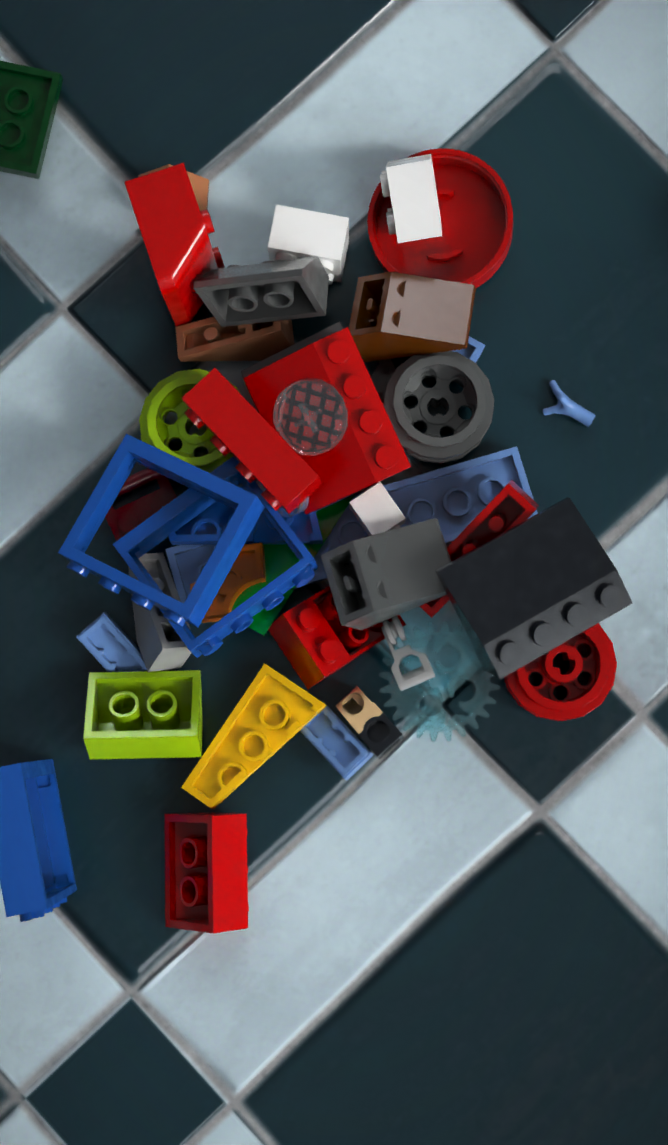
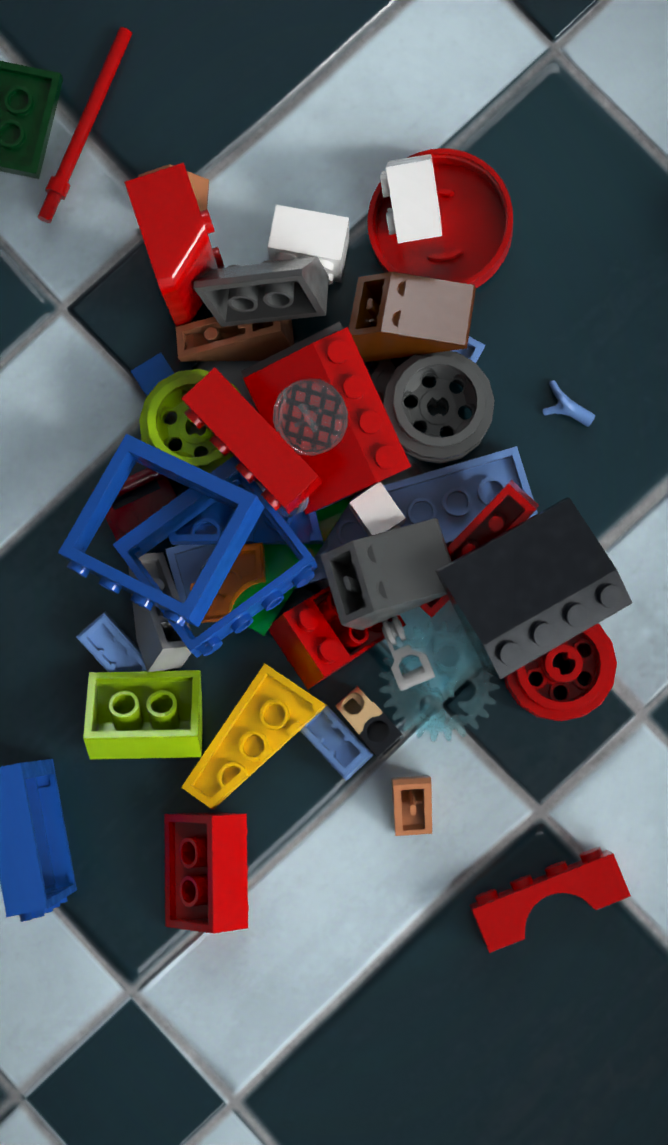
(58, 185): none -> red bar
(152, 372): none -> blue slope
(412, 805): none -> nougat slope
(504, 914): none -> red arch

